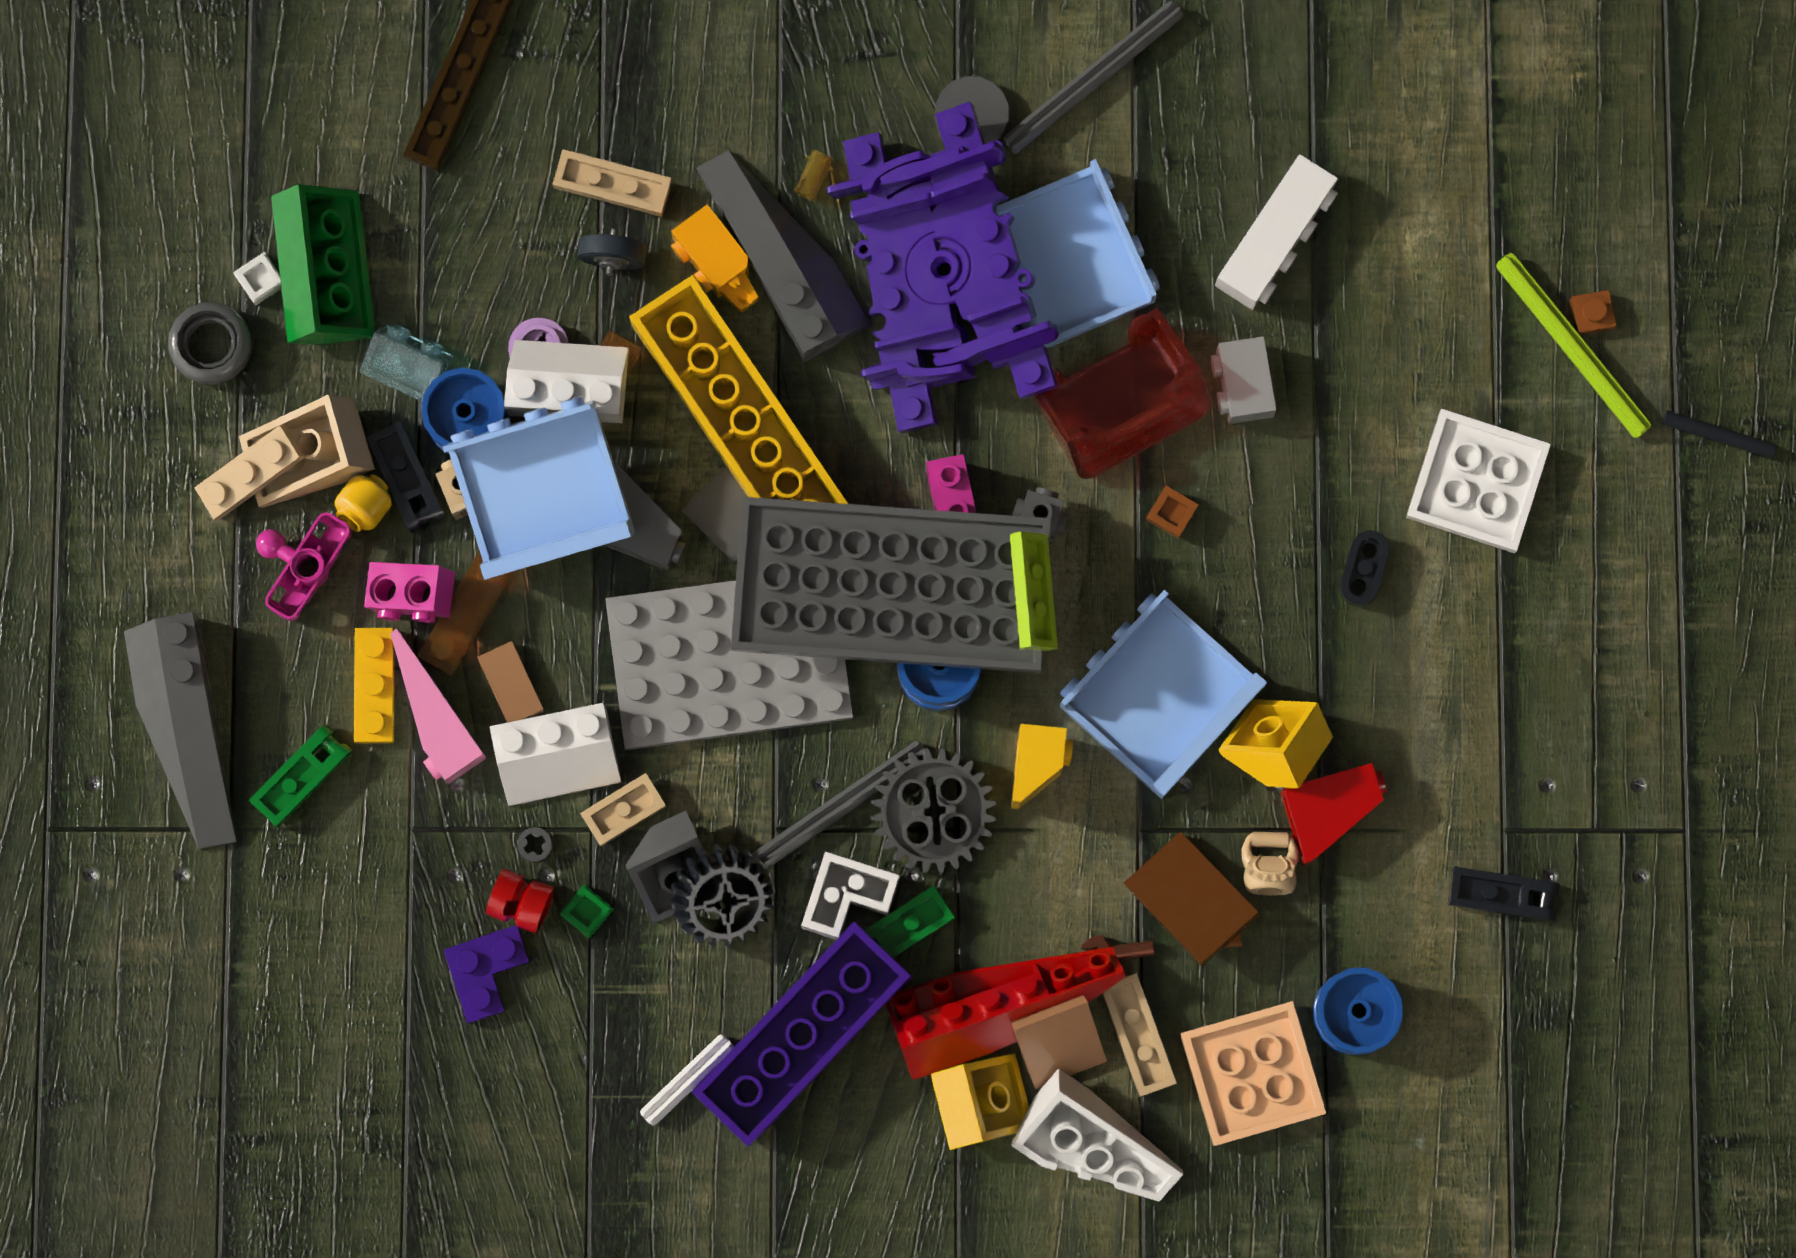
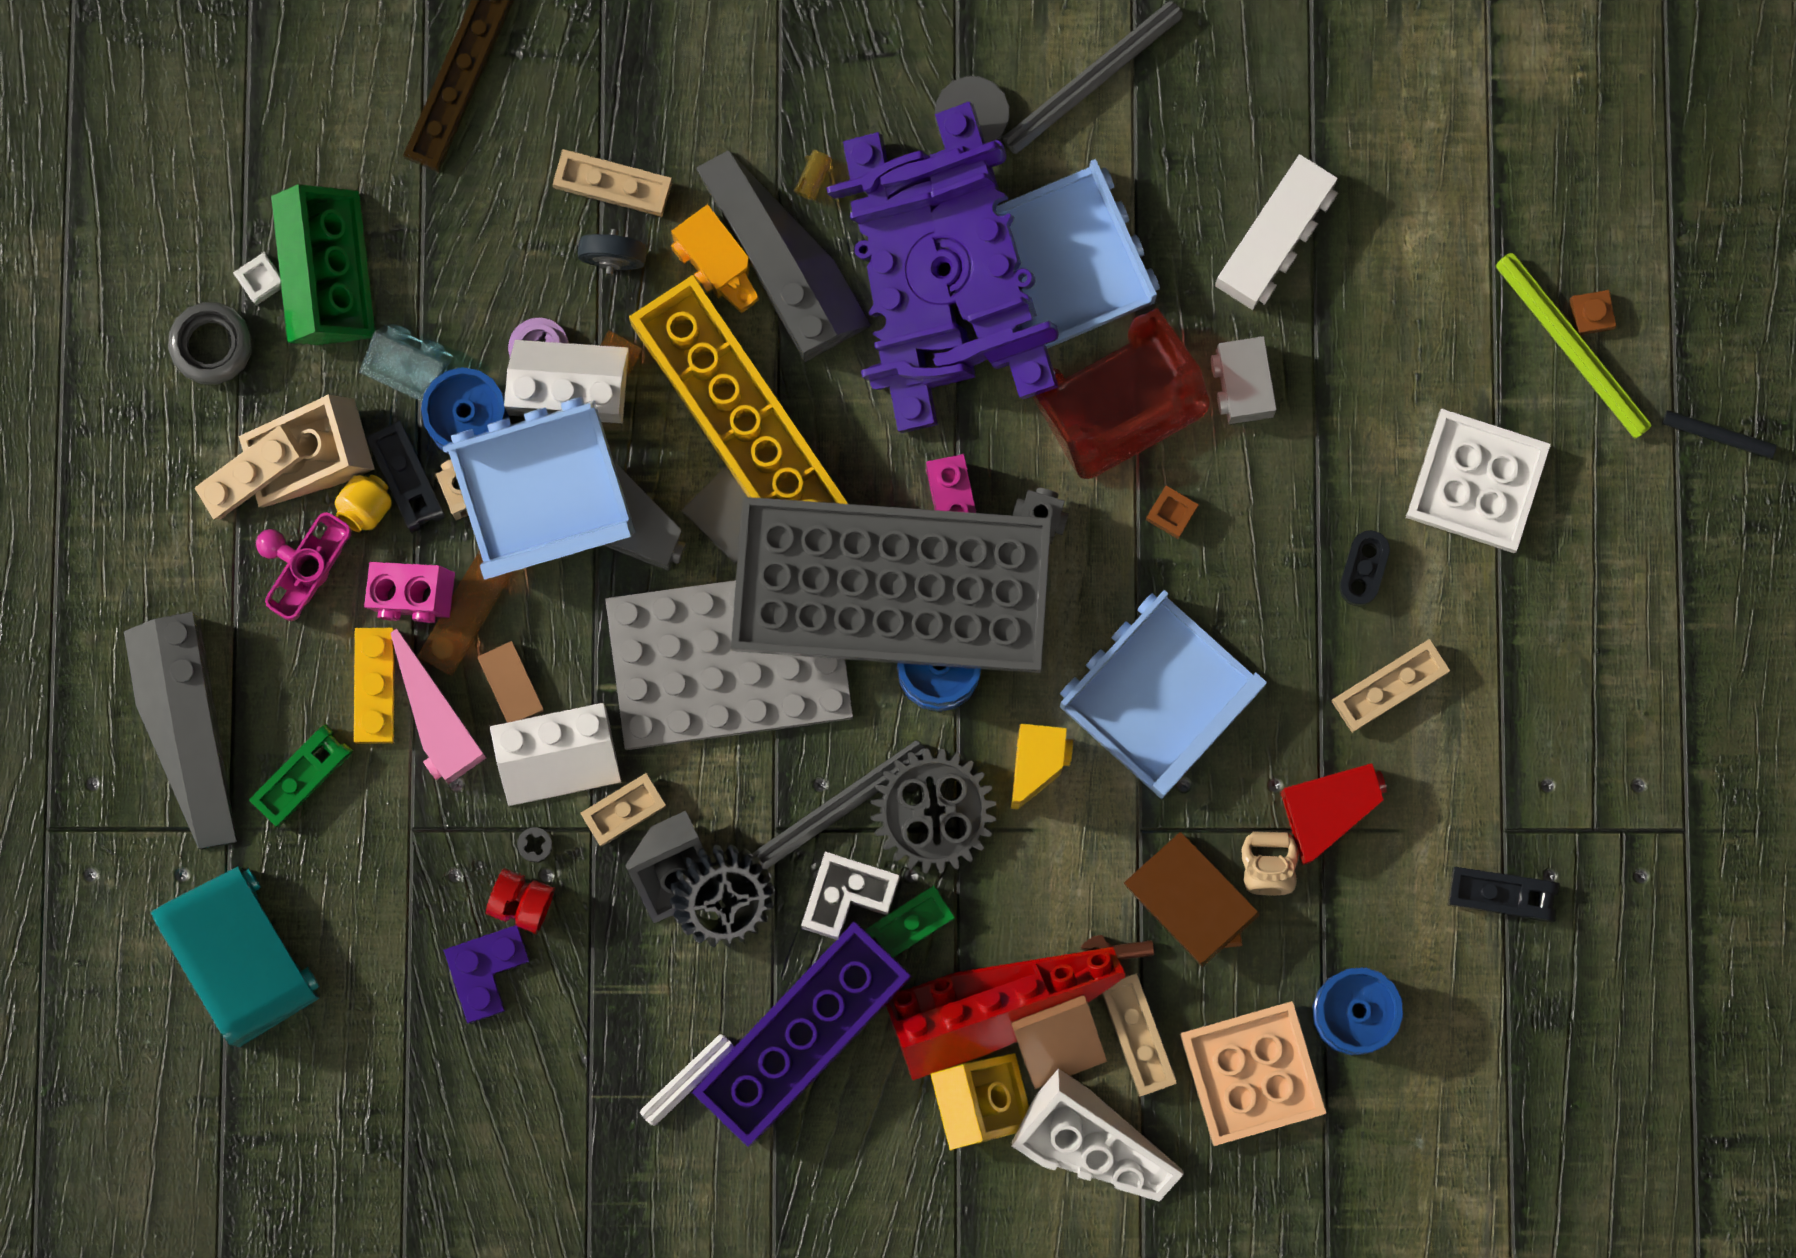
(235, 956): none -> teal windscreen
(586, 911): green tile -> none
(1033, 591): lime plate -> none
(1278, 741): yellow slope -> none
(1390, 685): none -> tan plate

